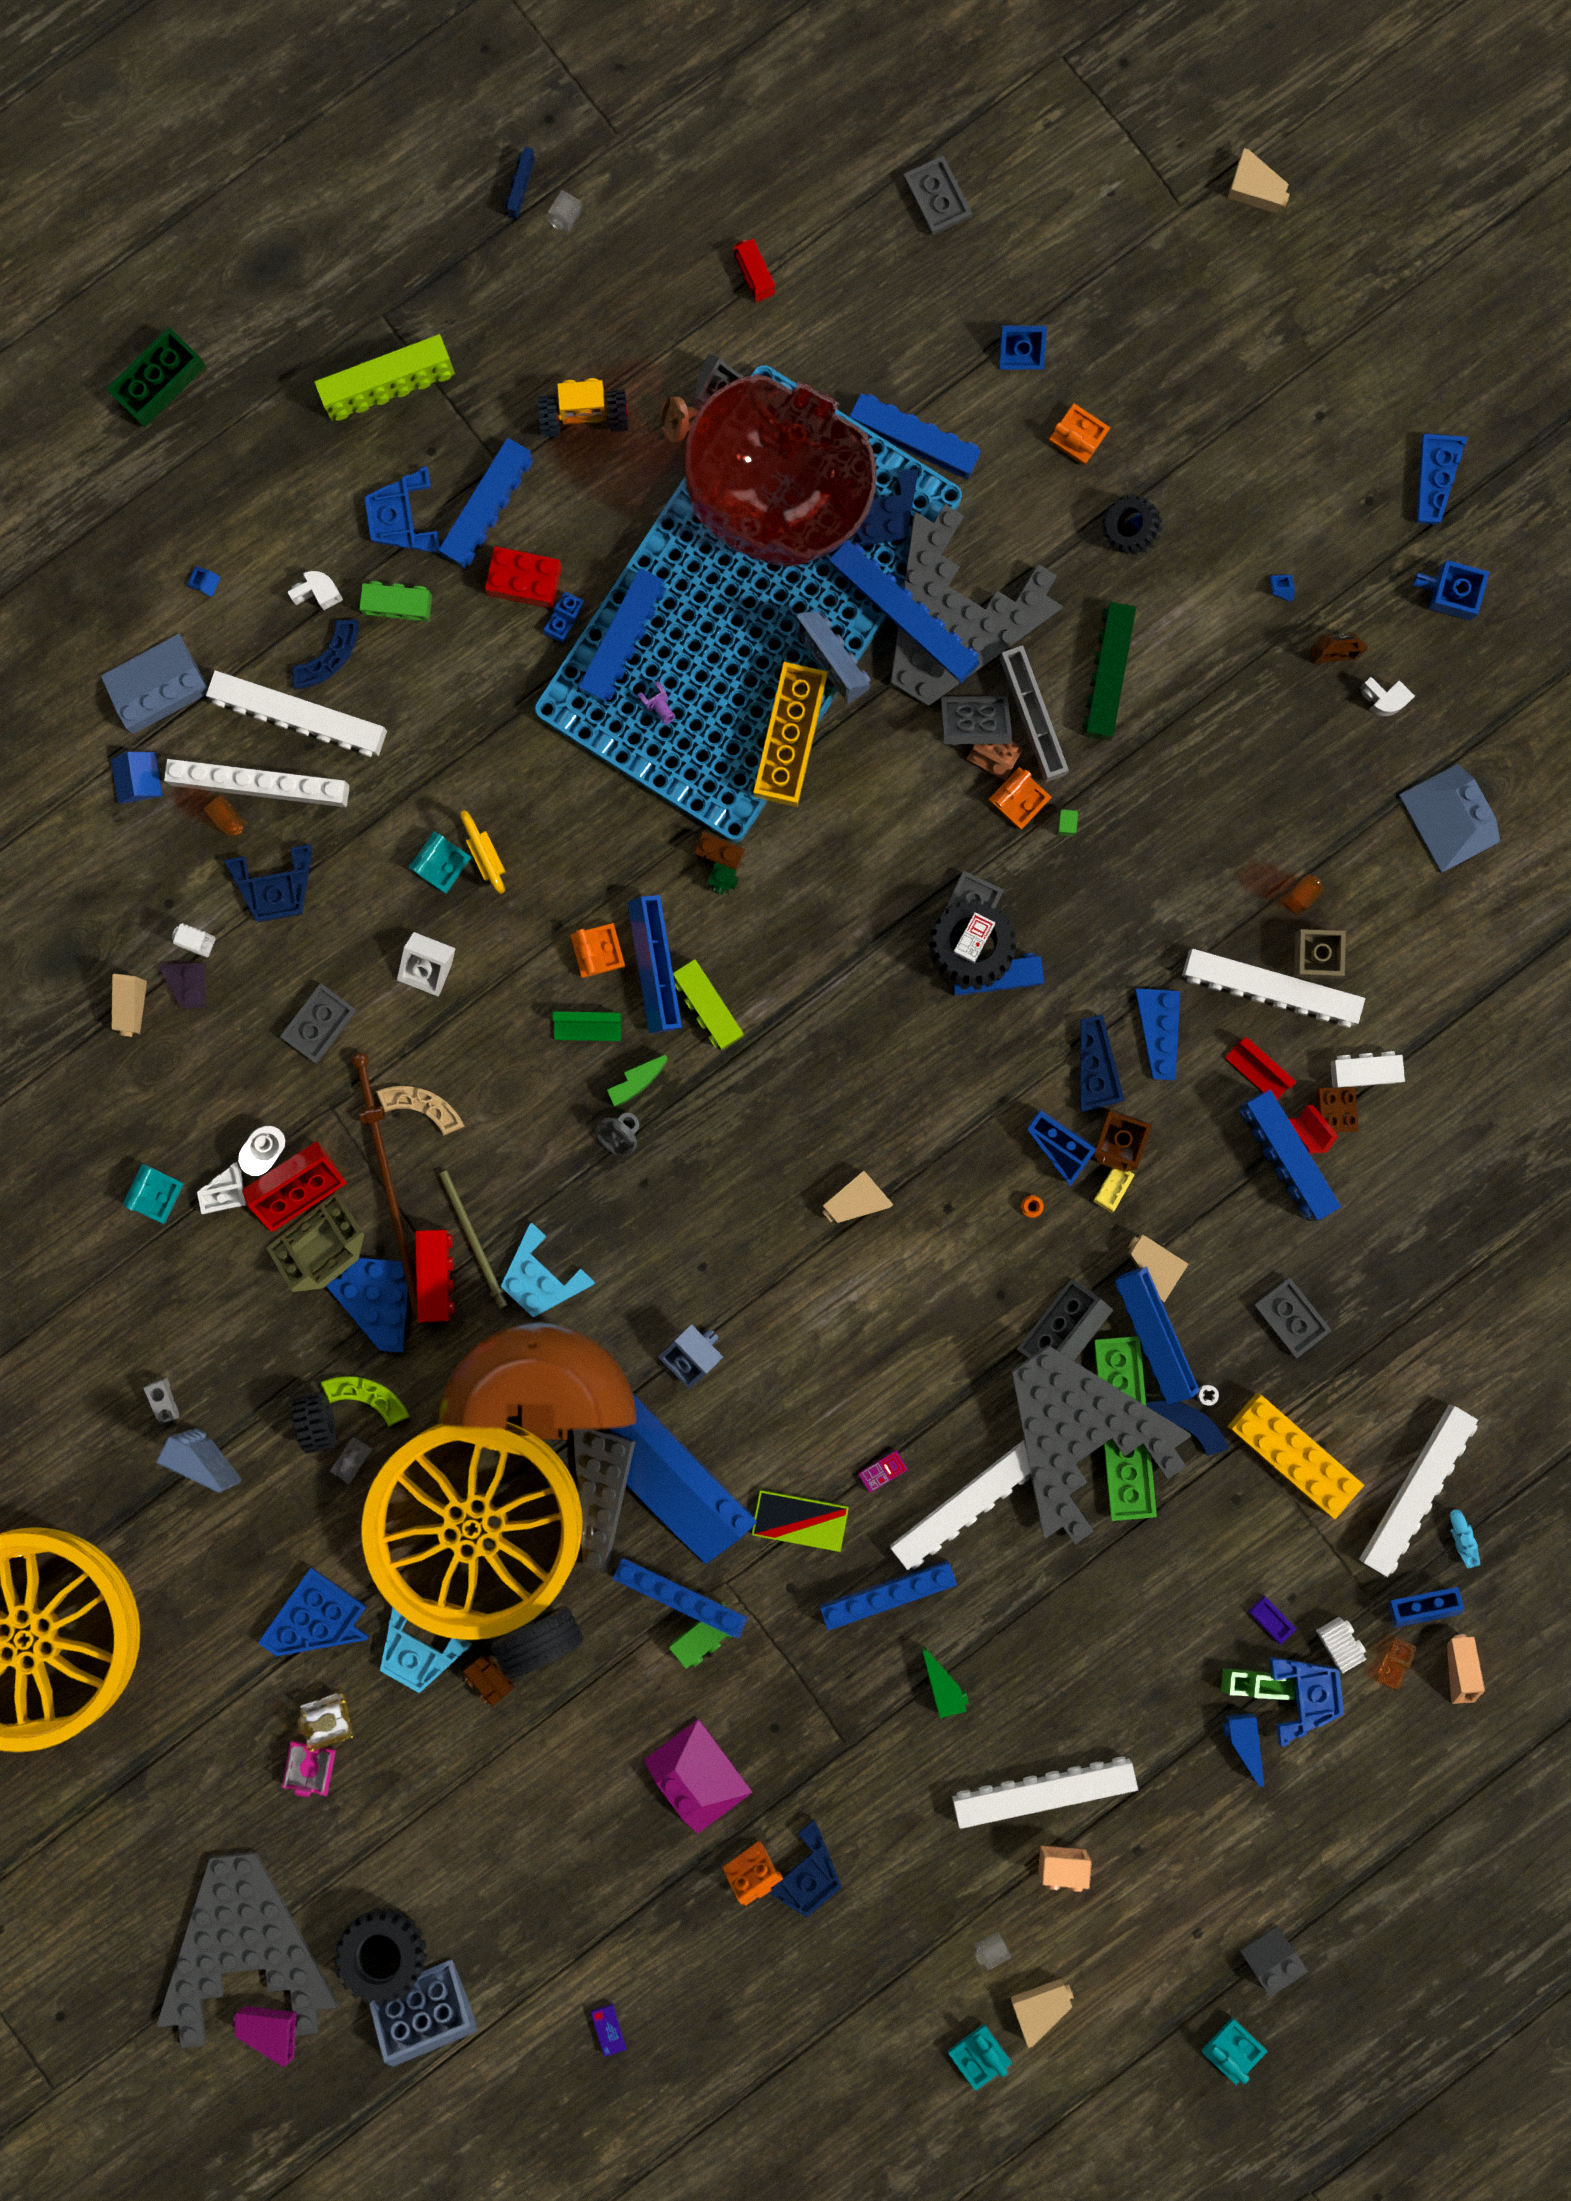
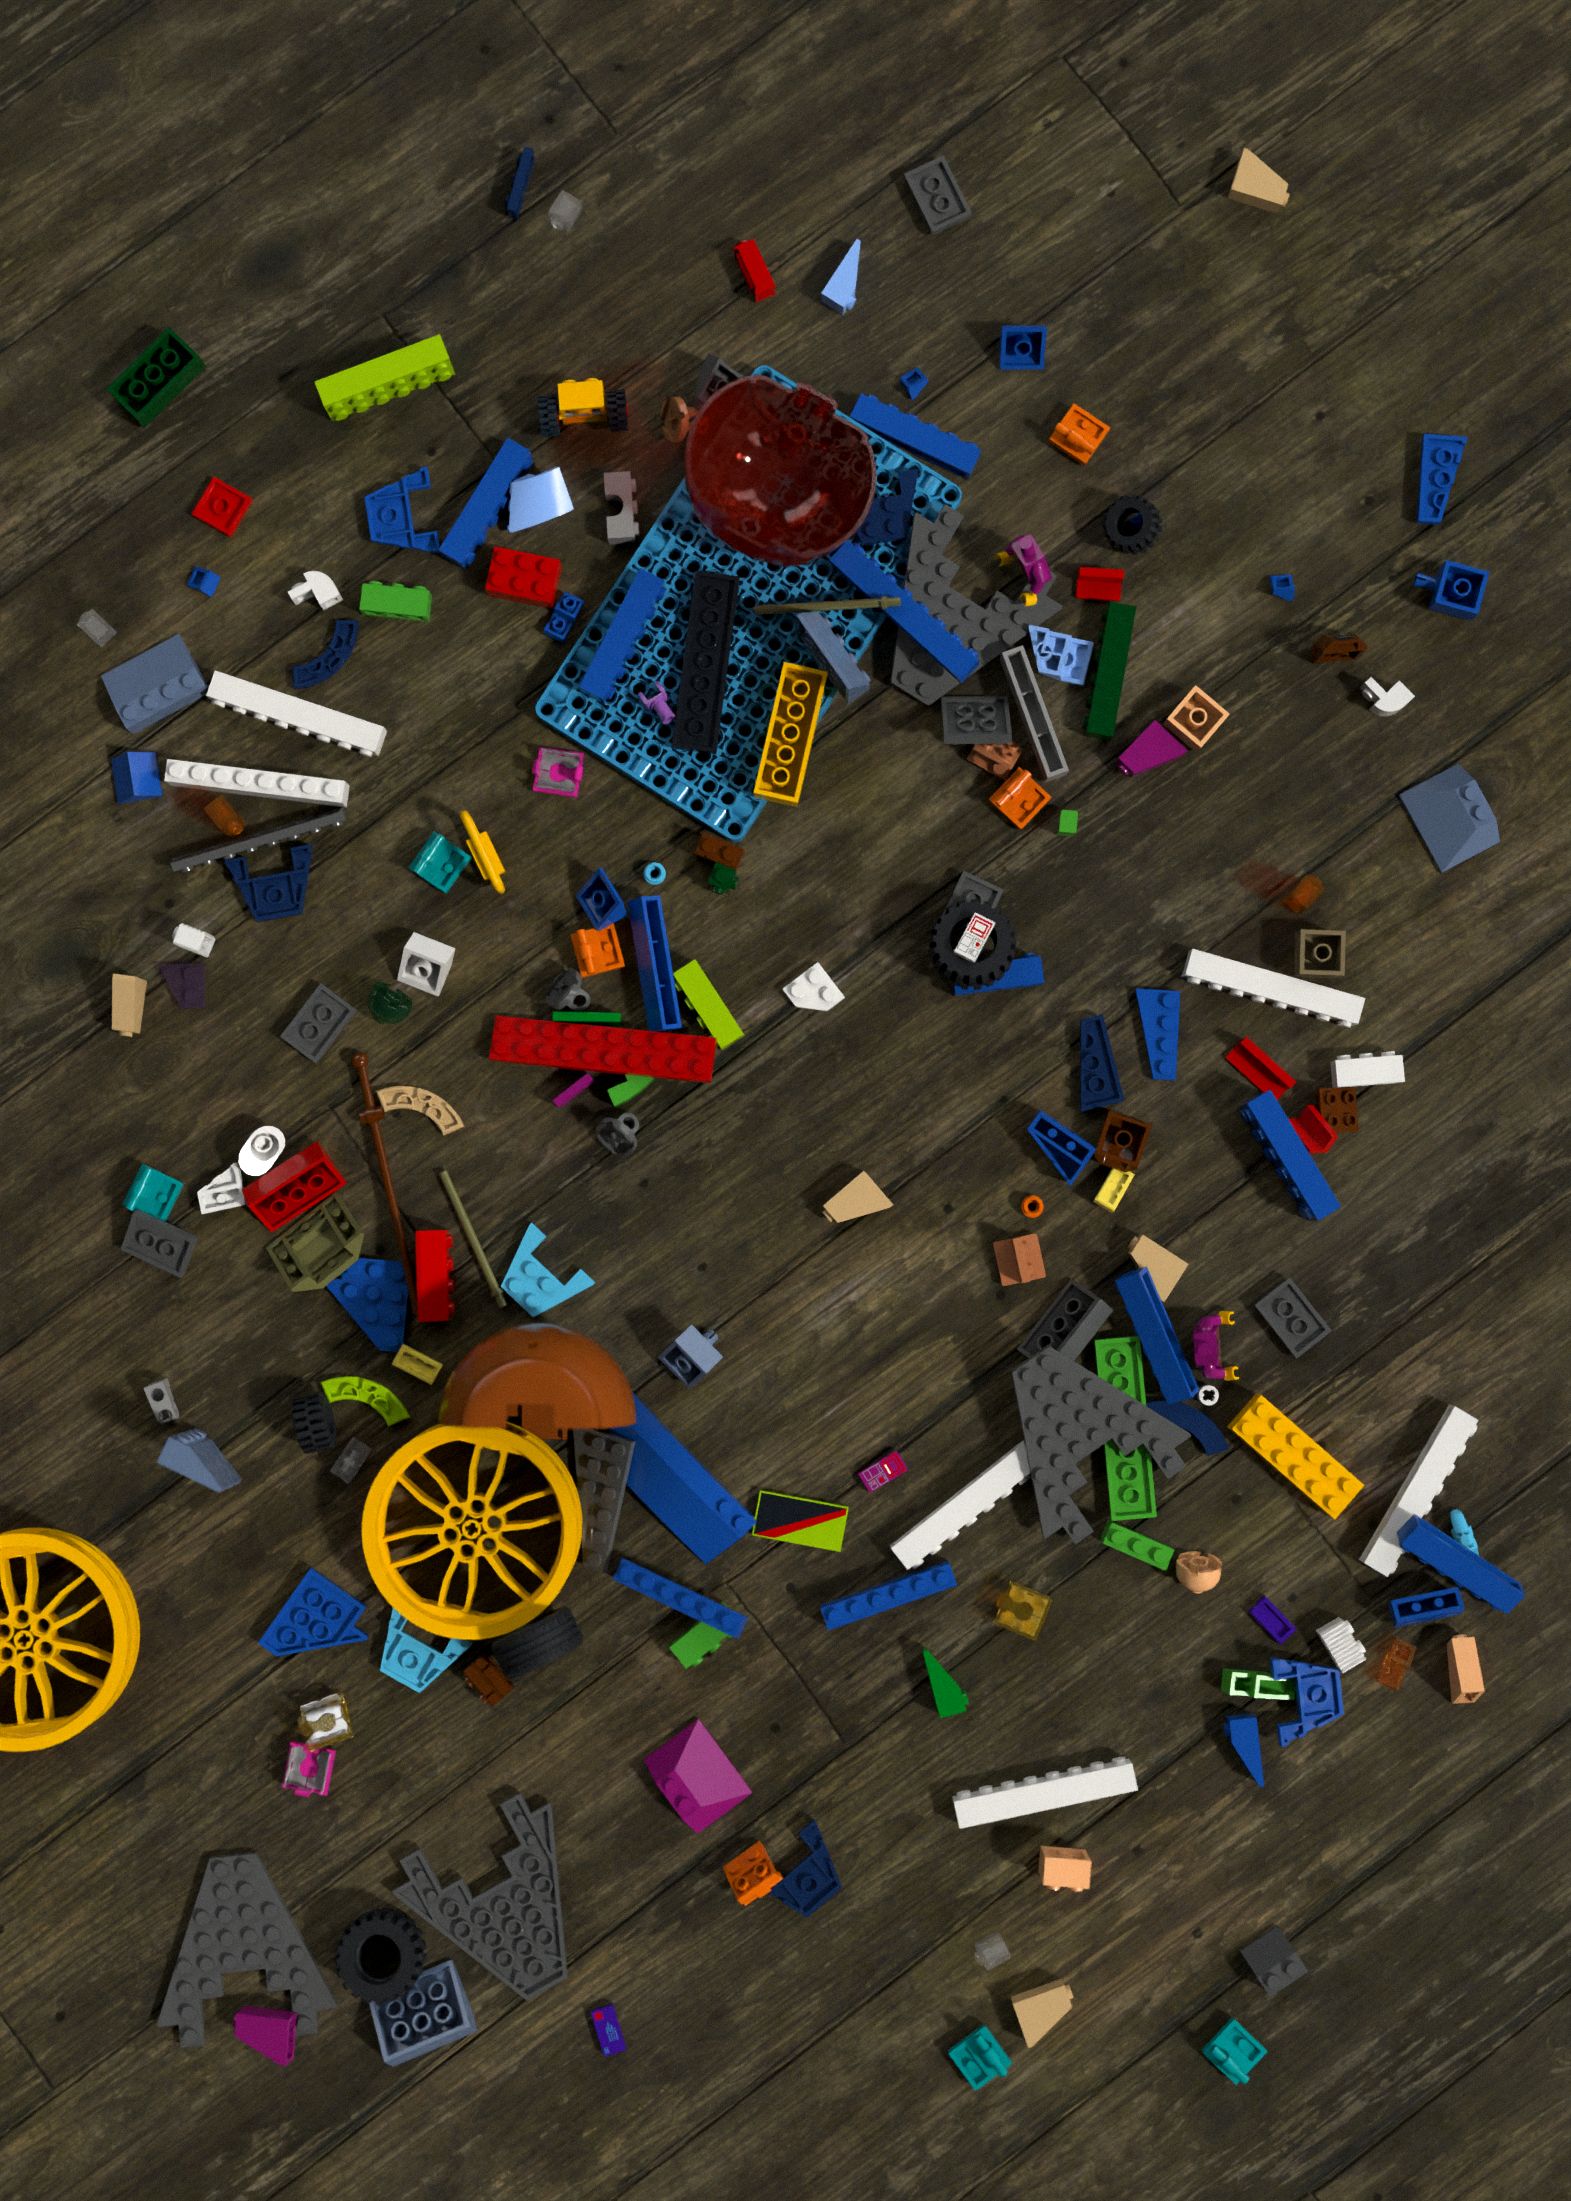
(96, 627): none -> clear brick
(159, 1243): none -> dark grey plate
(222, 507): none -> red tile
(249, 843): none -> dark grey plate
(388, 1005): none -> clear green cylinder
(417, 1364): none -> light yellow plate
(513, 1924): none -> dark grey wing
(537, 499): none -> light blue slope
(558, 772): none -> piece
(565, 989): none -> dark grey tile
(573, 1090): none -> magenta tile
(601, 901): none -> blue slope
(603, 1049): none -> red plate
(619, 487): none -> light grey arch
(654, 866): none -> medium azure plate
(705, 662): none -> black plate
(814, 990): none -> white plate
(841, 288): none -> light blue slope
(883, 602): none -> olive bar
(913, 382): none -> blue slope
(1019, 1259): none -> nougat bracket
(1022, 1610): none -> clear yellow piece
(1031, 563): none -> magenta torso
(1061, 655): none -> light blue slope
(1099, 584): none -> red panel
(1136, 1545): none -> bright green brick
(1150, 751): none -> magenta slope
(1196, 718): none -> light nougat brick
(1197, 1571): none -> light nougat cylinder
(1208, 1349): none -> magenta torso
(1460, 1564): none -> blue brick

